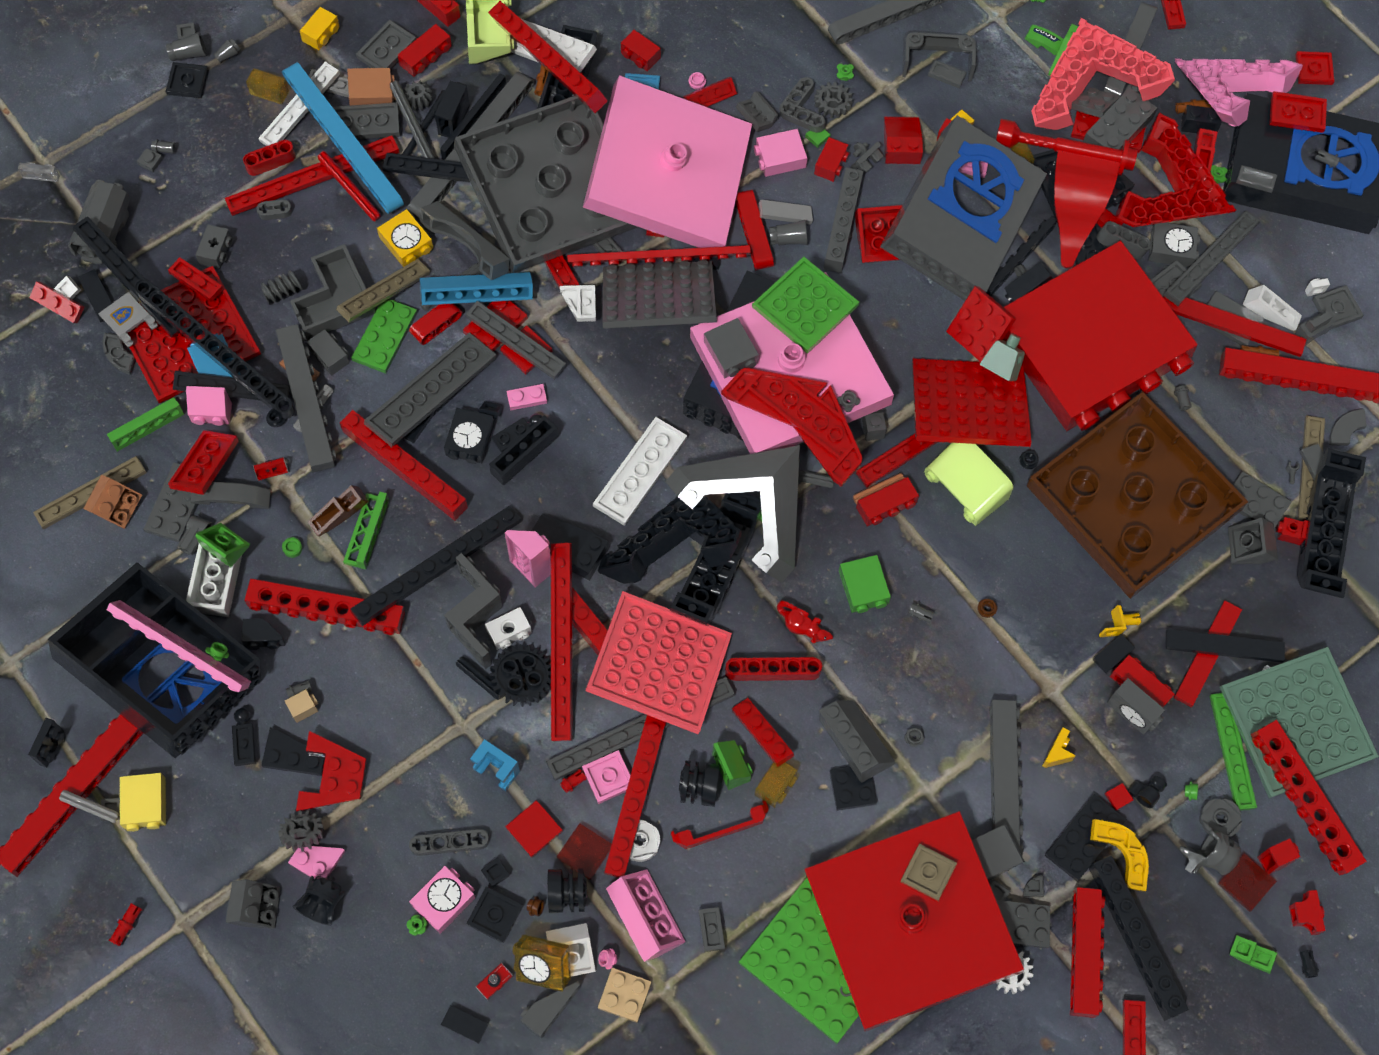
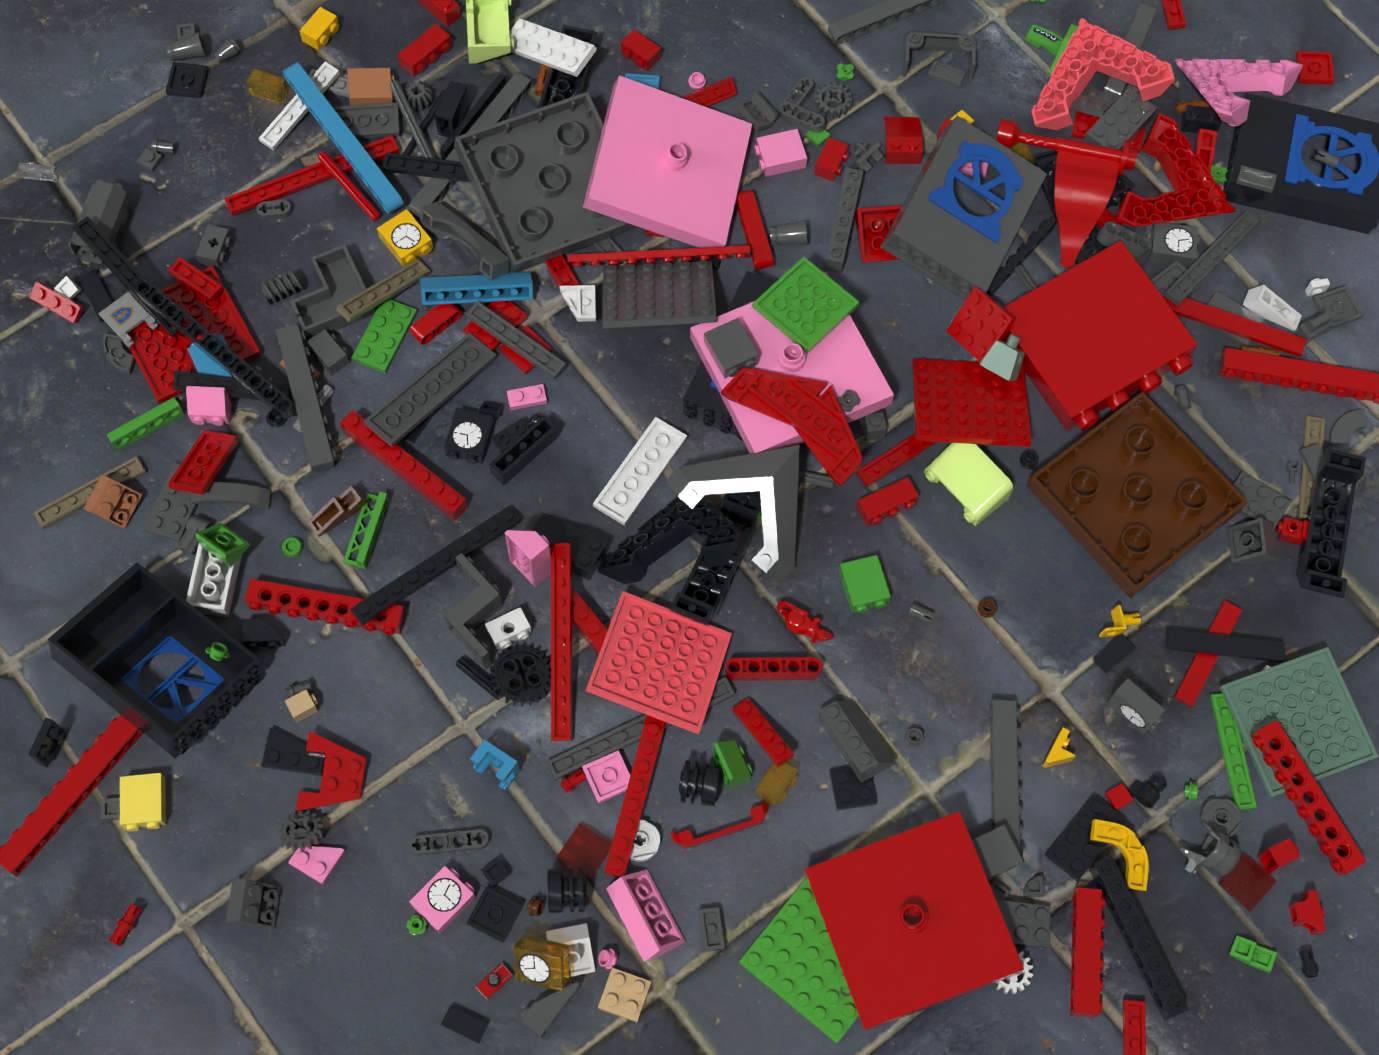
(89, 806): light grey axle -> none
(178, 645): bright pink plate -> none
(243, 739): black plate -> none
(262, 160): red beam -> none
(270, 467): red piece -> none
(320, 899): black hat -> none
(385, 46): dark grey plate -> none
(534, 829): red tile -> none
(548, 57): red brick -> none
(785, 211): light grey tile -> none
(877, 487): nougat axle -> none
(928, 872): dark tan tile -> none
(1028, 282): black brick -> none
(1145, 680): red brick -> none
(1298, 112): red plate -> none

